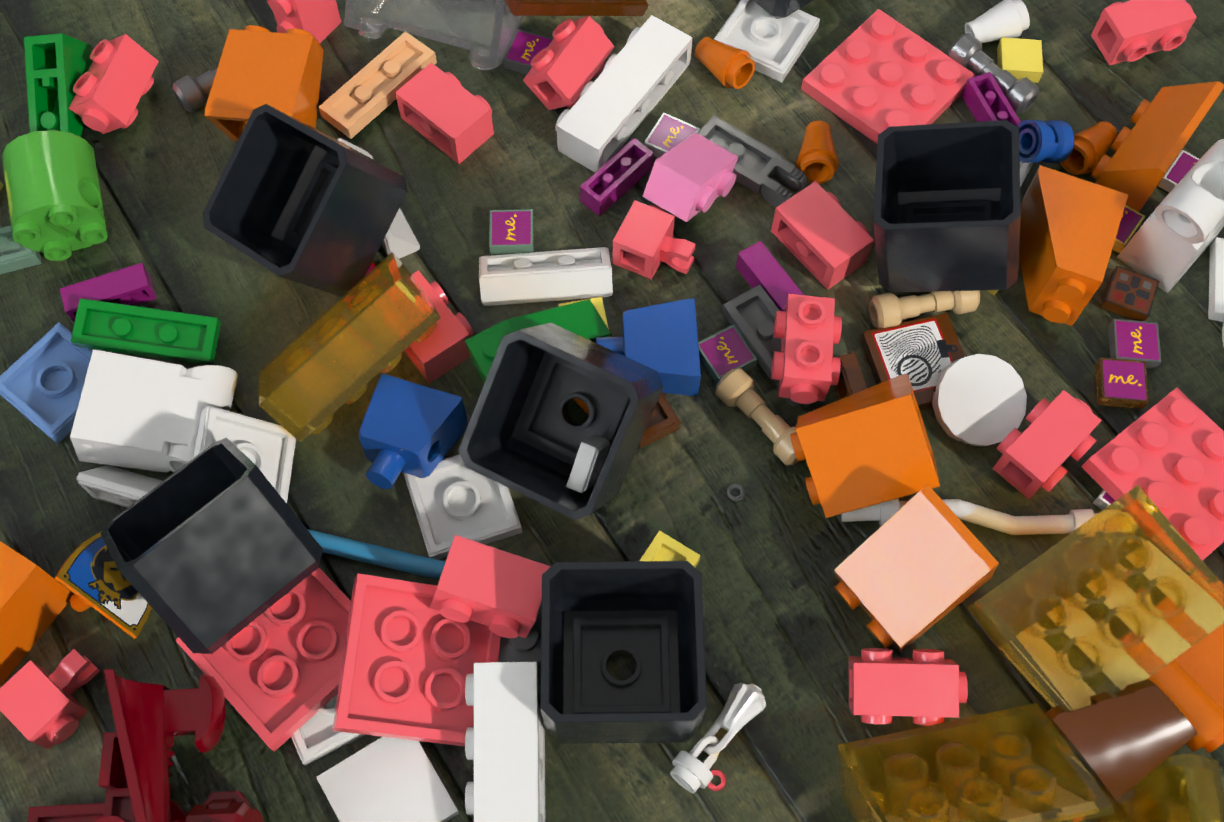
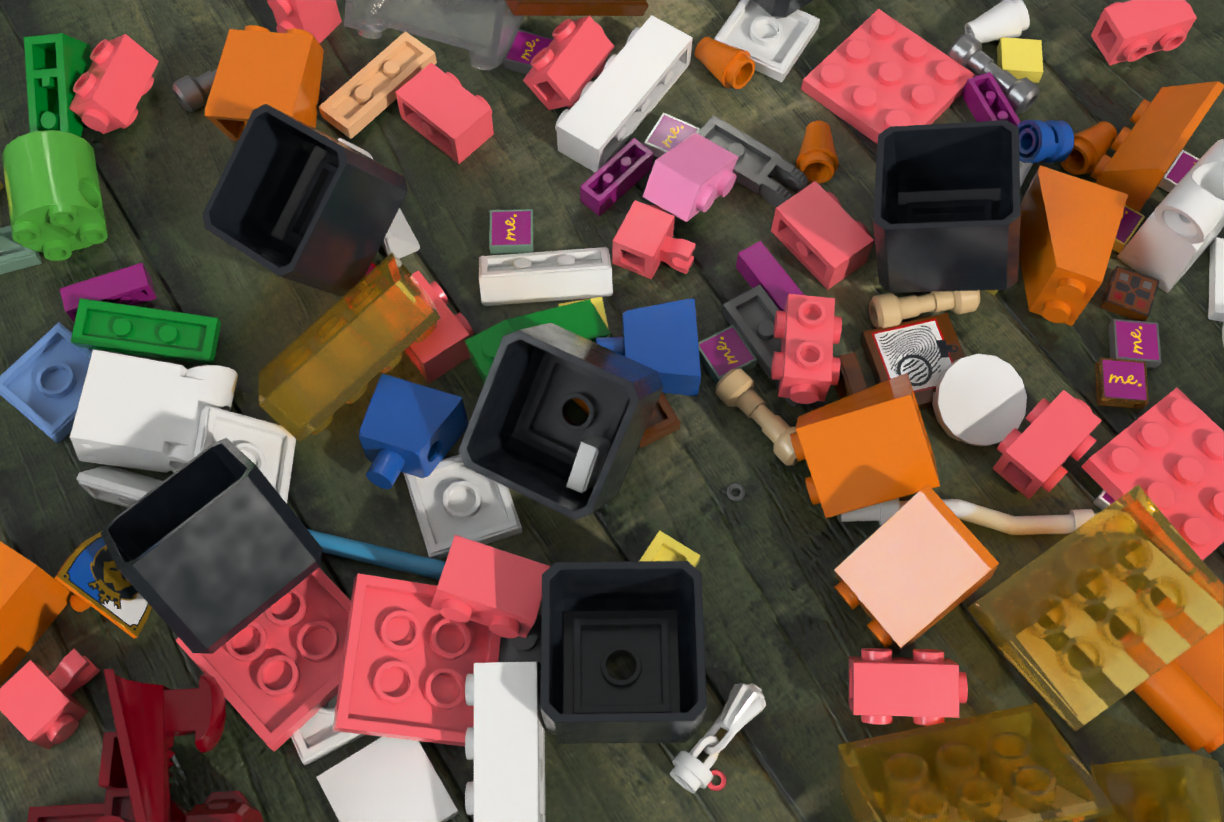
(1124, 734): reddish brown slope -> none

